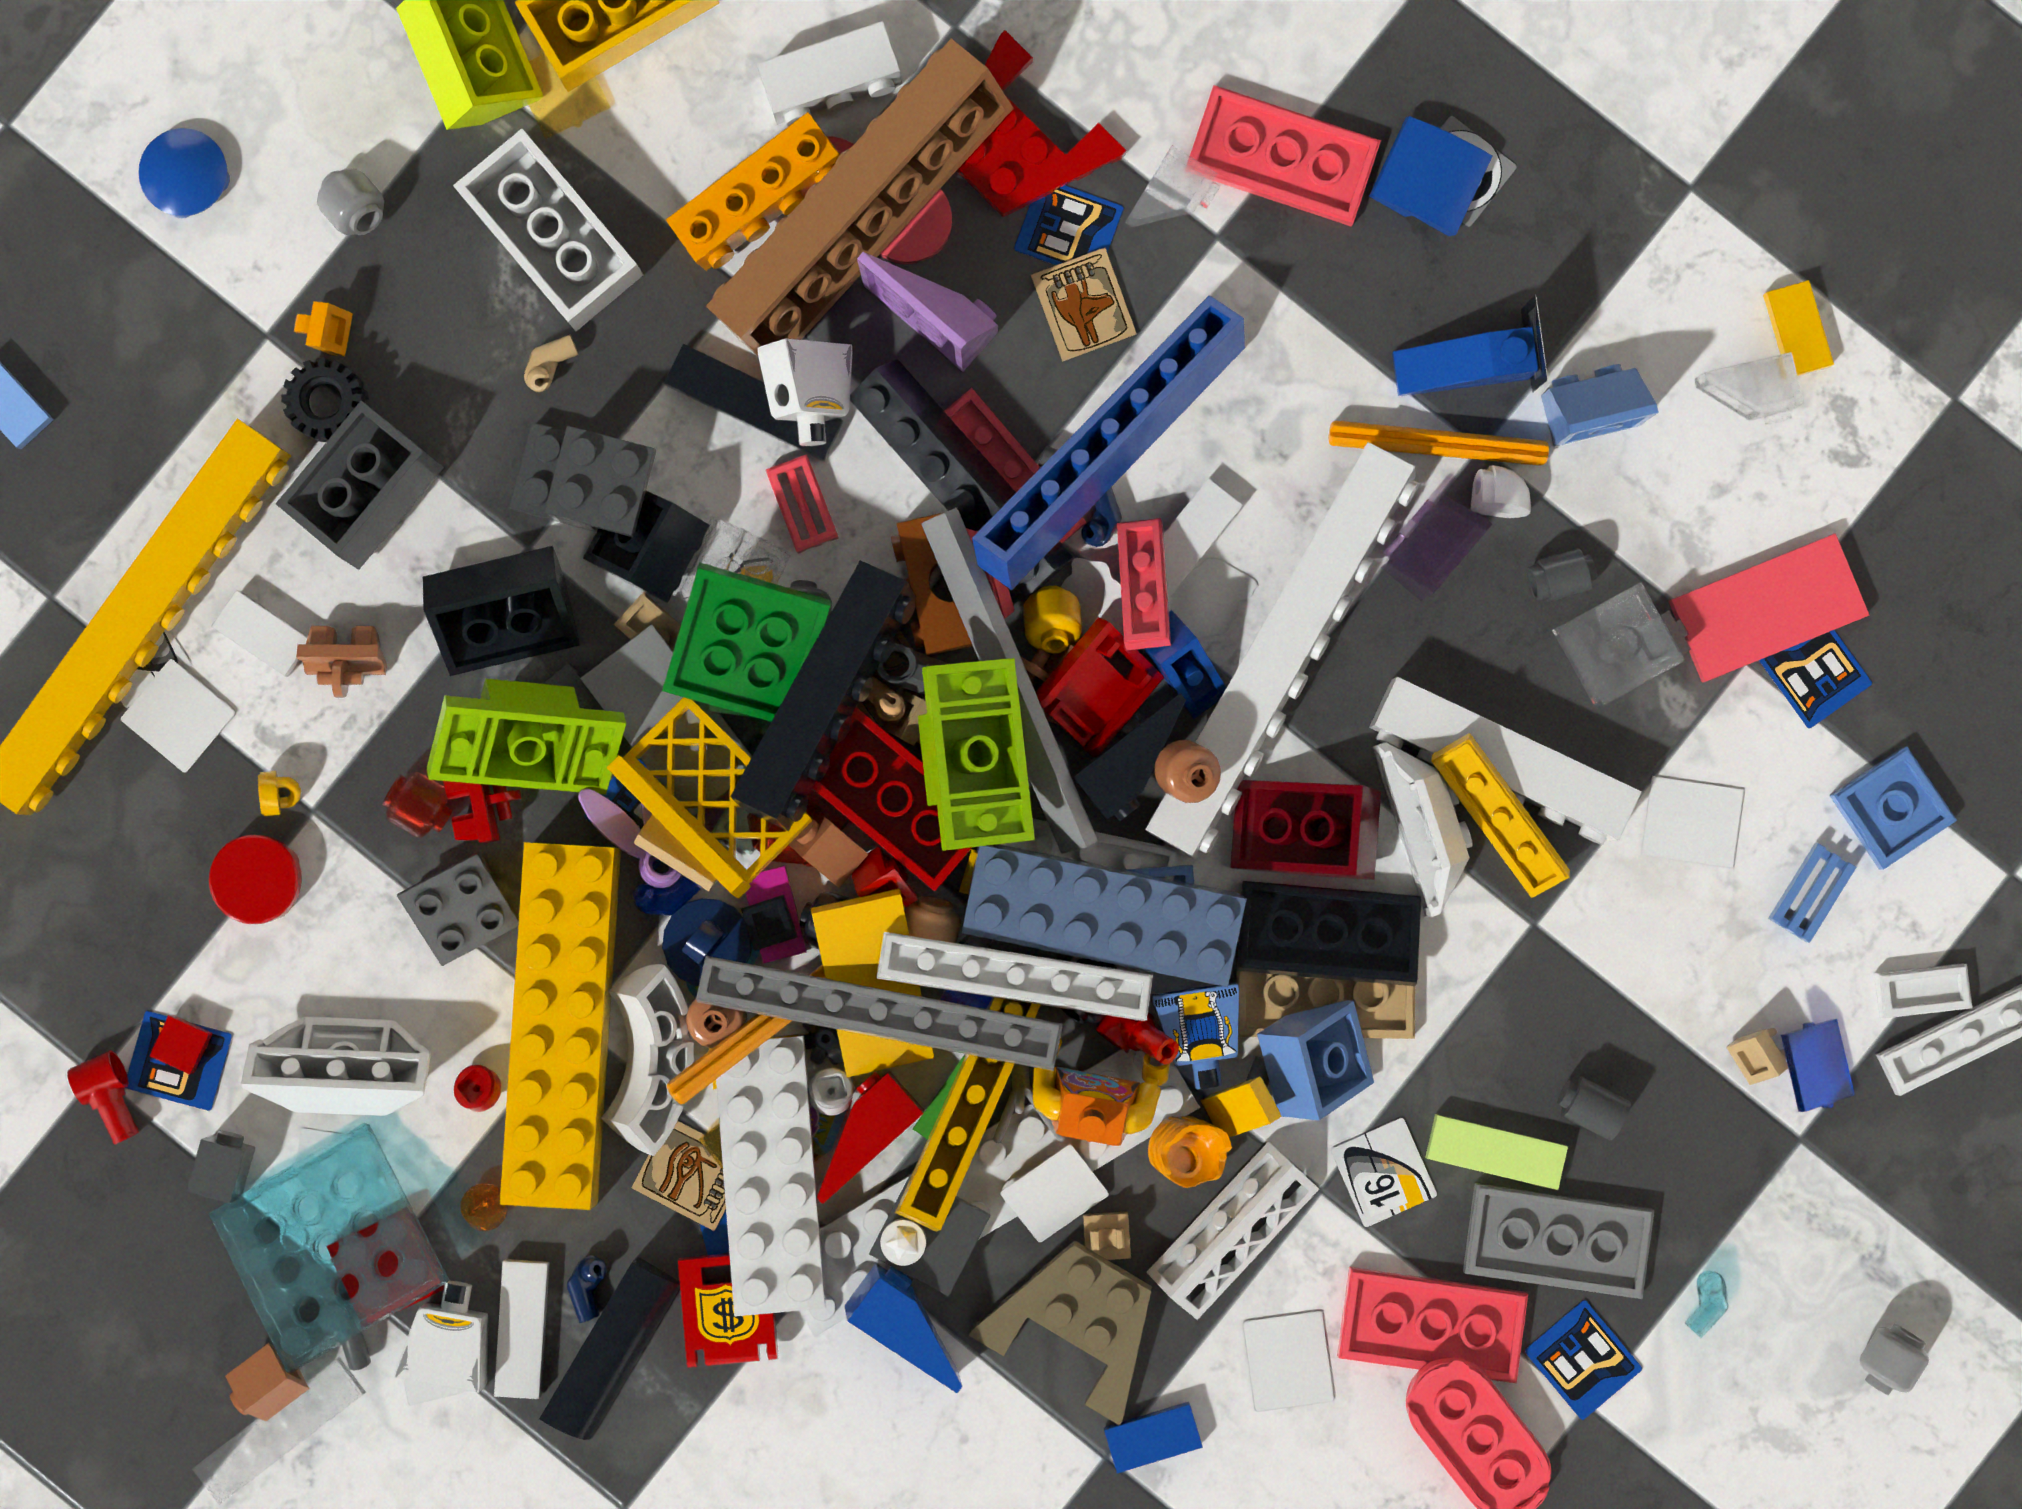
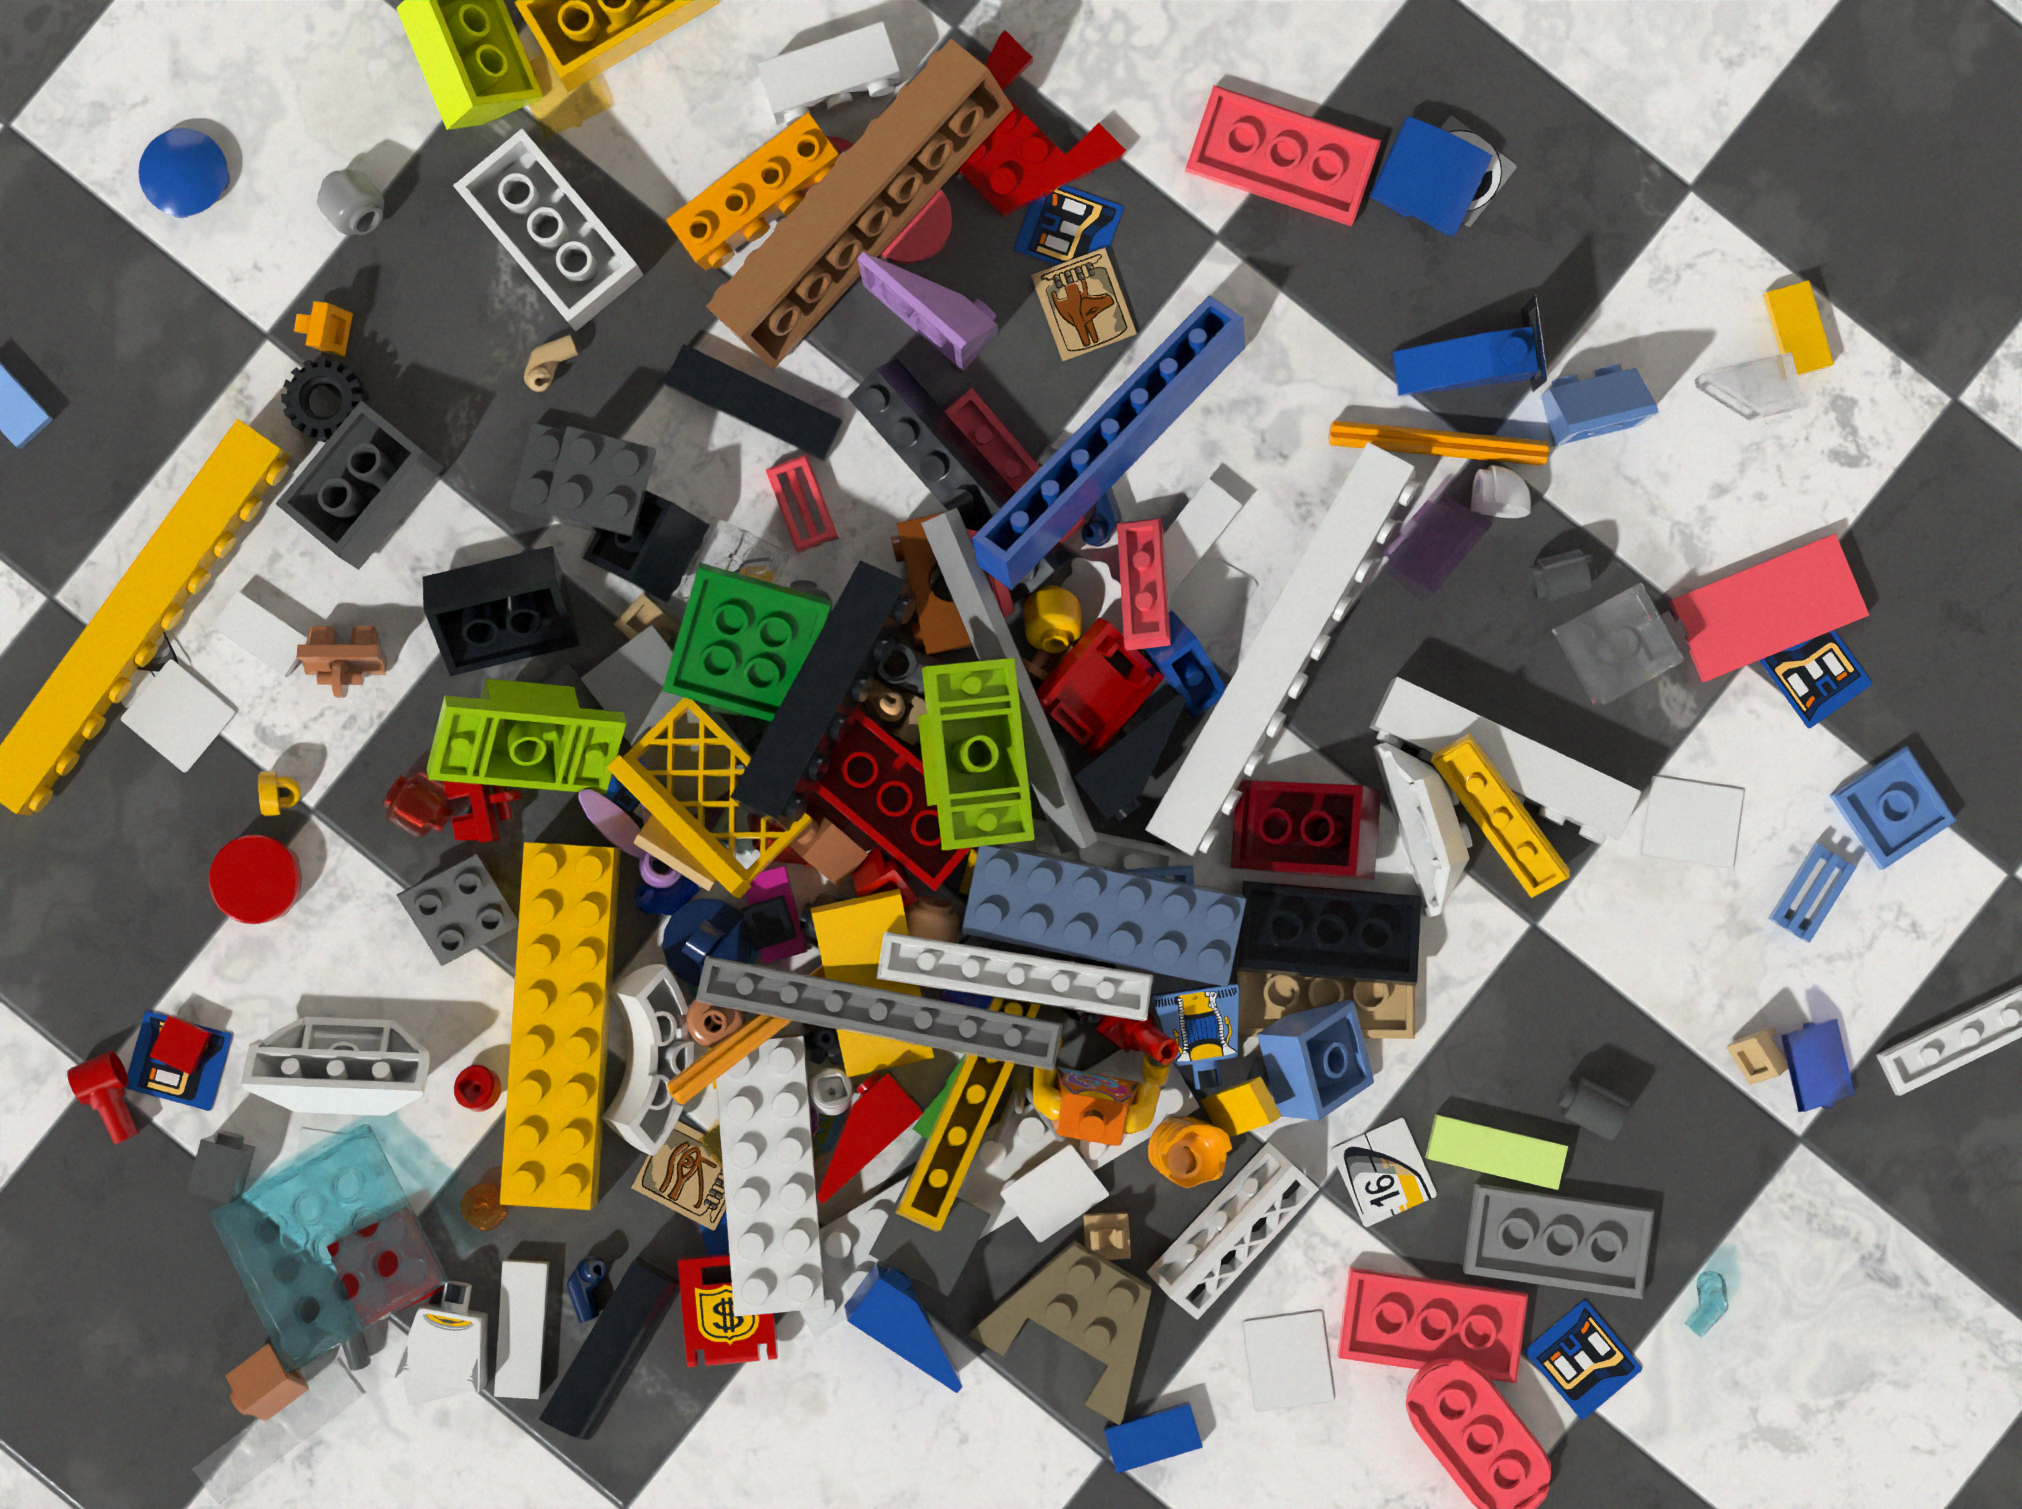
(807, 384): white torso -> none
(903, 1242): white tile -> none
(1175, 189): clear slope -> none
(1187, 771): nougat head -> none
(1894, 1359): light grey head -> none
(1923, 990): white tile -> none

